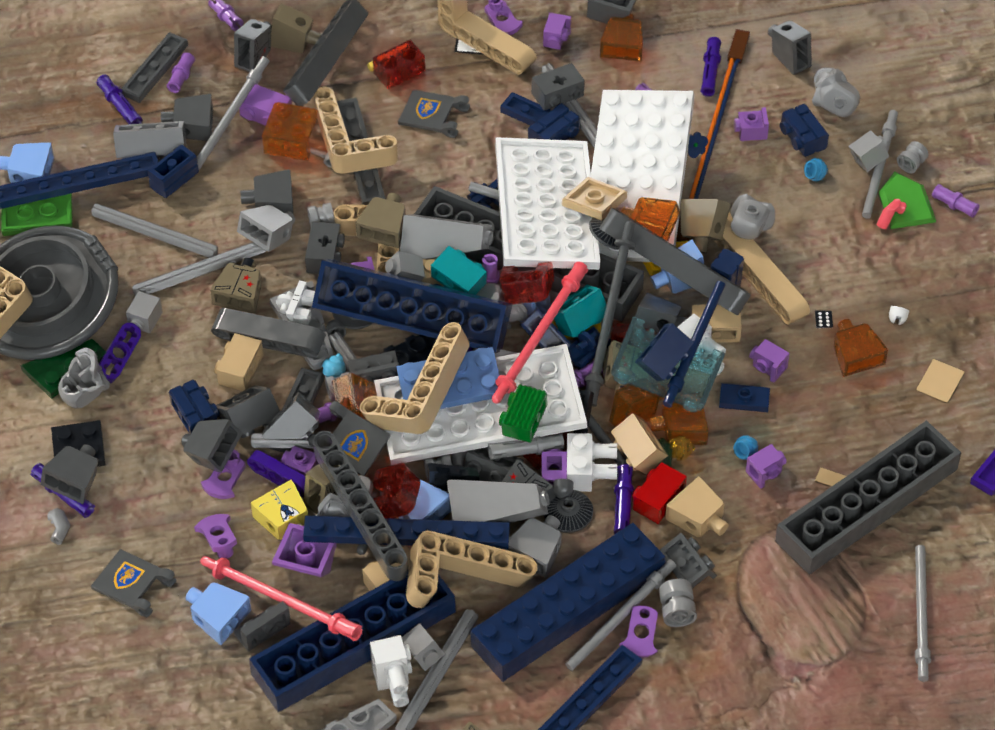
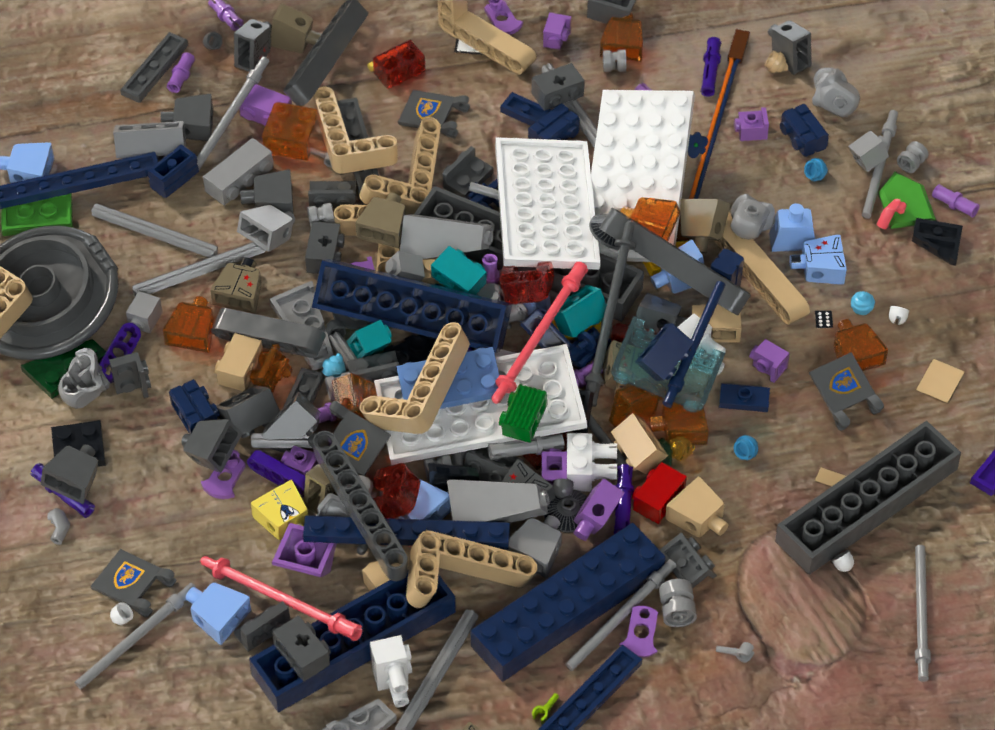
(114, 95): dark purple pin -> none
(121, 614): none -> white hinge
(130, 374): none -> dark grey bracket
(172, 604): none -> light grey bar
(190, 326): none -> clear orange torso
(215, 43): none -> dark grey hinge
(222, 543): medium lavender piece -> none
(238, 171): none -> light grey brick
(273, 368): none -> clear orange hips
(293, 304): white hips -> none
(301, 647): none -> dark grey brick
(332, 192): none -> dark grey bracket
(370, 339): none -> teal brick
(420, 173): none -> tan beam
(422, 647): light grey brick -> none
(464, 171): none -> dark grey bracket
(545, 709): none -> lime hand
(594, 198): tan tile -> none
(597, 509): none -> medium lavender torso
(609, 60): none -> light grey wheel
(744, 653): none -> light grey hand
(765, 465): medium lavender brick -> none
(776, 62): none -> tan plate
(791, 229): none -> light blue torso
(822, 260): none -> light blue torso
(843, 386): none -> dark grey flag
(843, 561): none -> white hinge
(862, 302): none -> medium azure plate
(938, 238): none -> black wing

